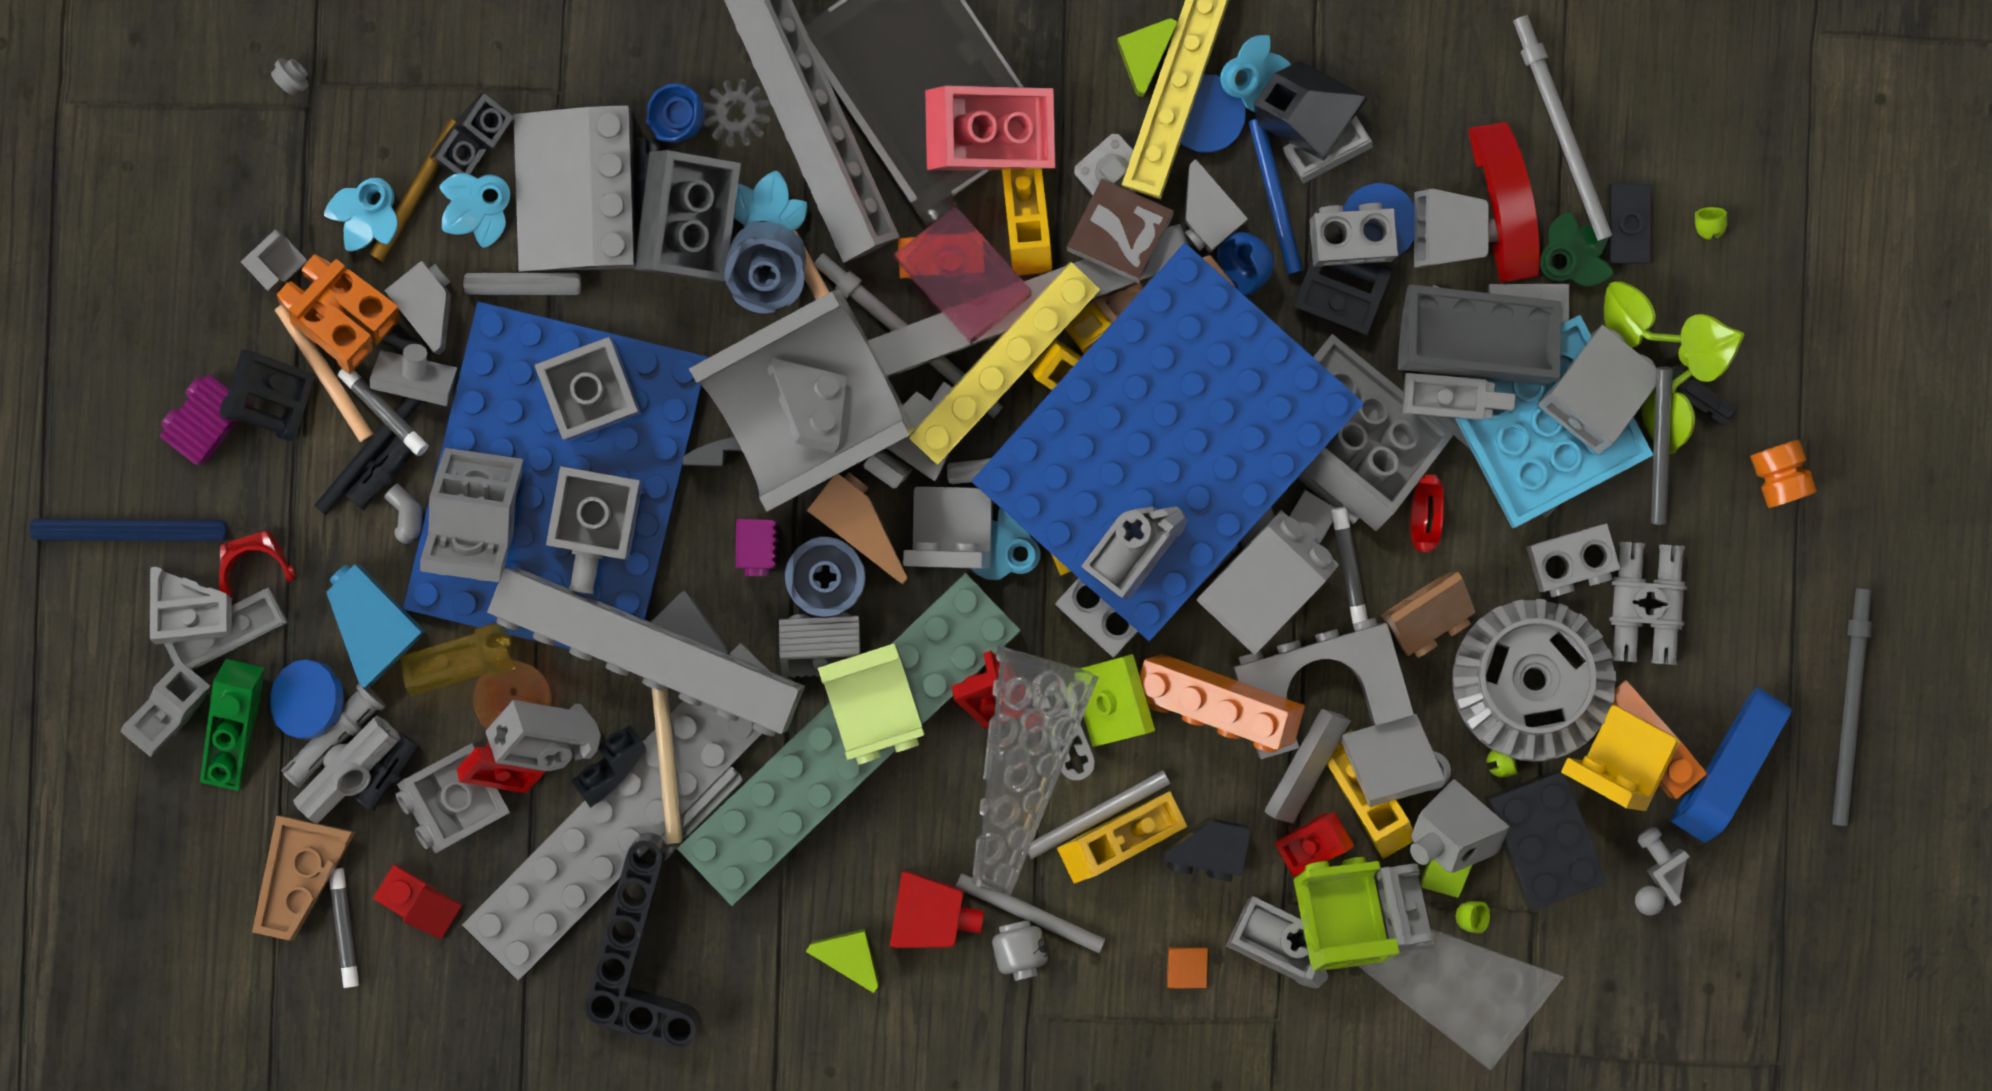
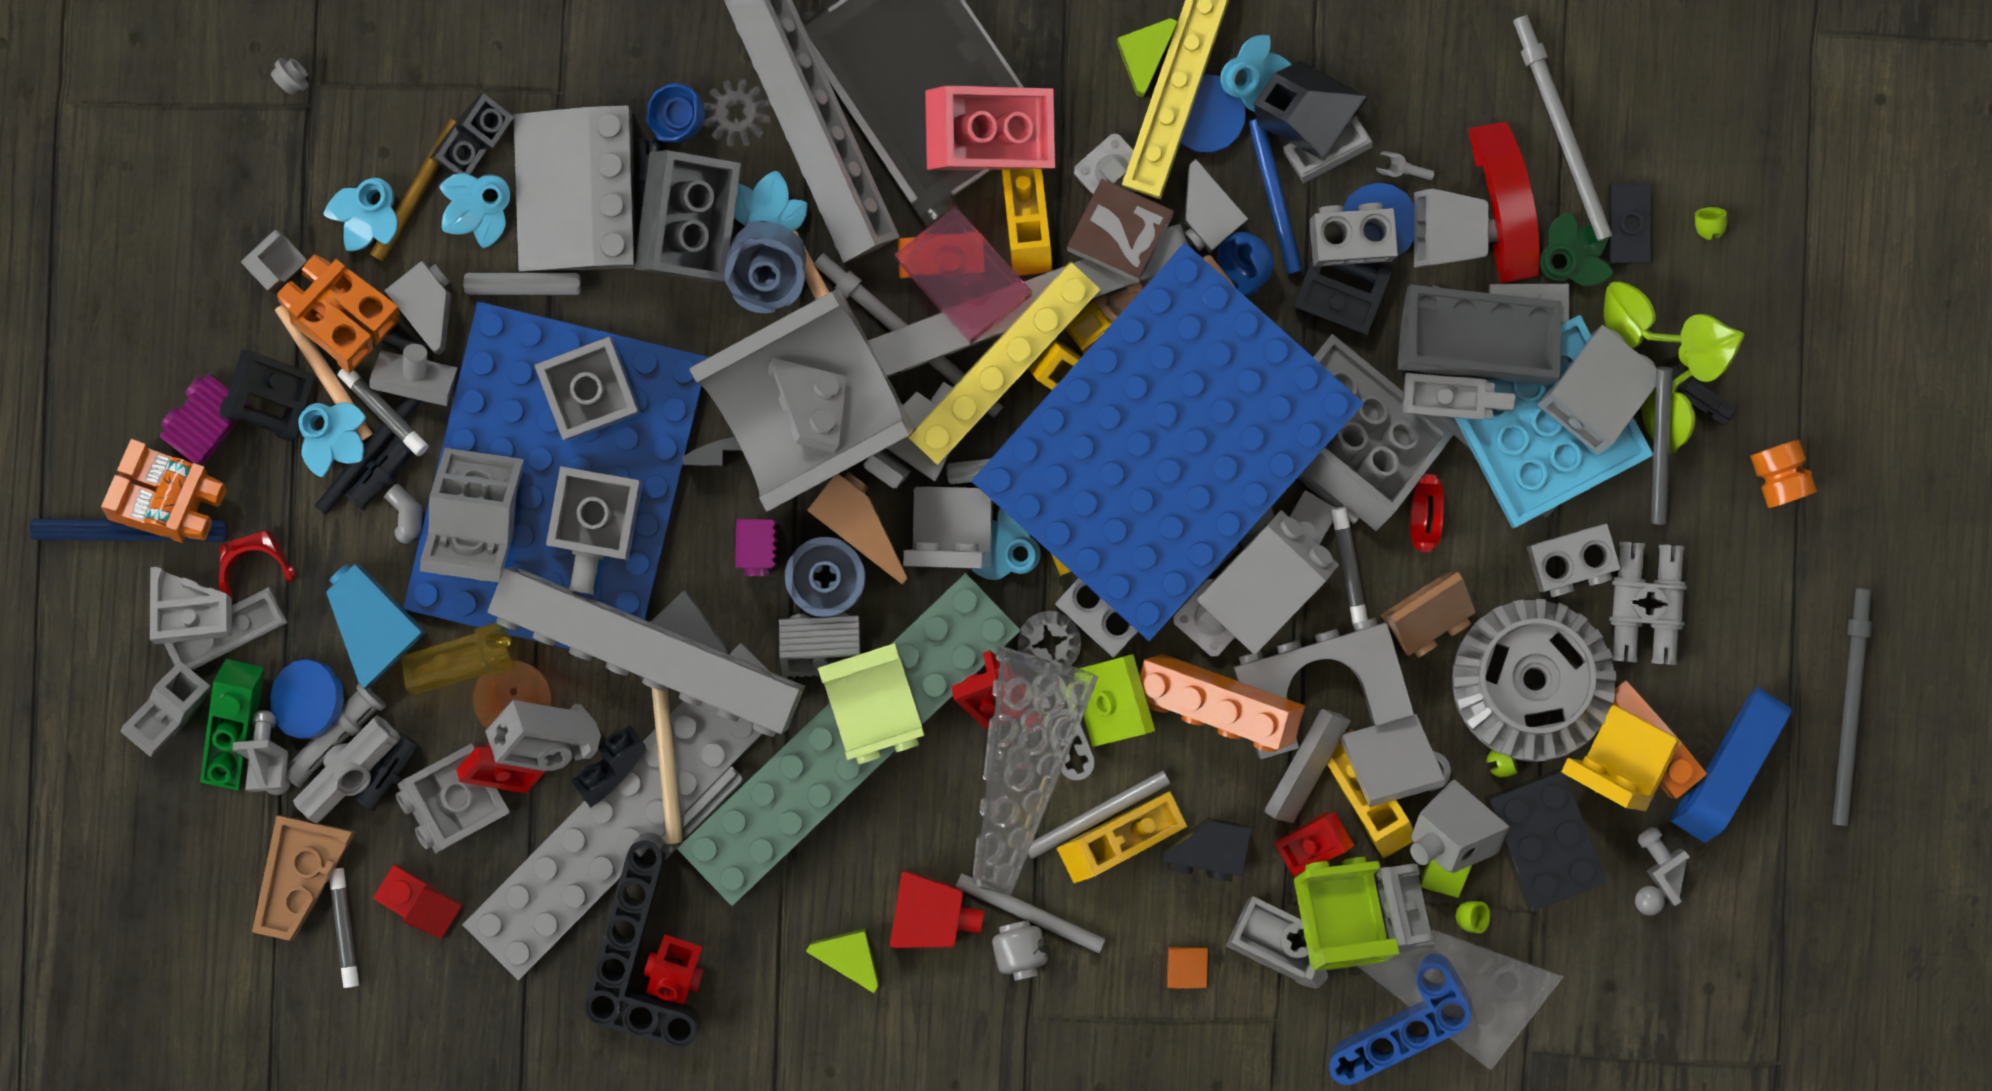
(161, 494): none -> orange hips
(266, 759): none -> light grey piece
(335, 440): none -> medium azure plate
(674, 970): none -> red brick
(1058, 625): none -> light grey gear
(1126, 562): light grey piece -> none
(1202, 625): none -> flat silver piece
(1396, 1027): none -> blue beam
(1400, 166): none -> light grey hand

